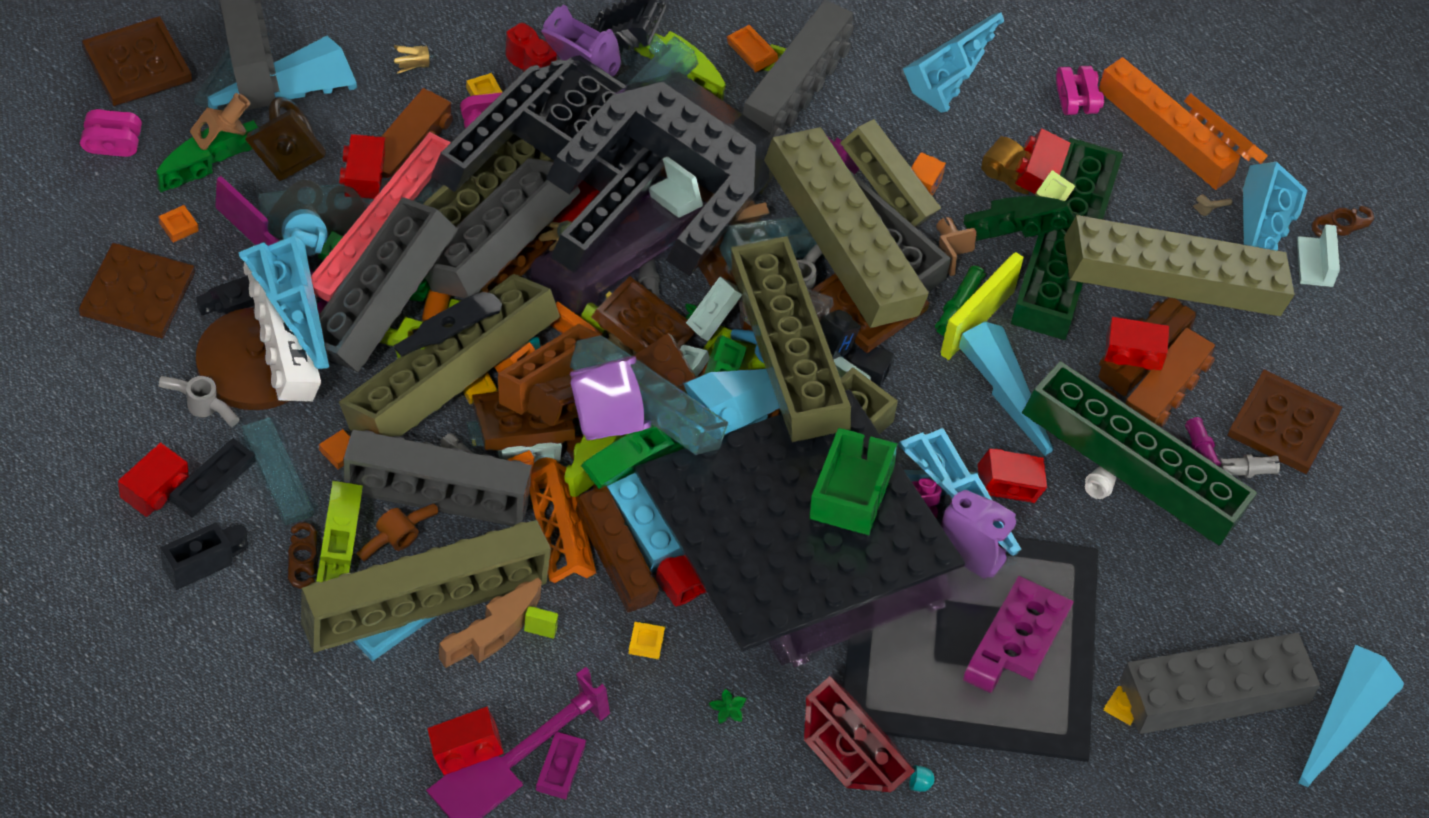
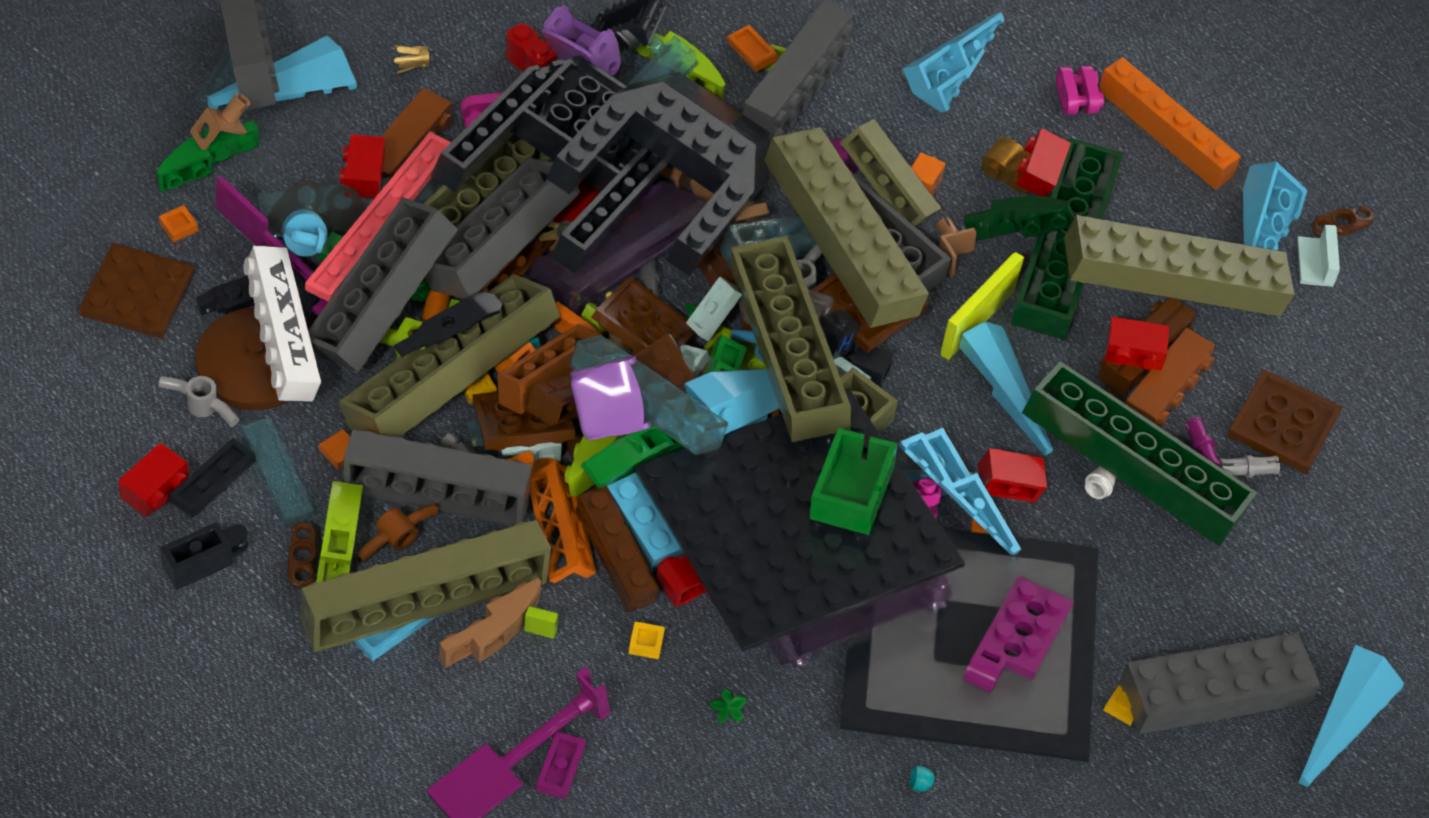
(111, 133): dark pink brick -> none
(136, 61): reddish brown plate -> none
(285, 141): dark brown tile -> none
(287, 281): medium azure wedge -> none
(465, 740): red brick -> none
(483, 85): yellow plate -> none
(679, 191): light aqua panel -> none
(852, 741): dark red wedge -> none
(964, 292): green pin -> none
(971, 530): medium lavender piece -> none
(1055, 187): yellowish green plate -> none
(1206, 206): dark tan hand -> none
(1230, 134): orange plate -> none

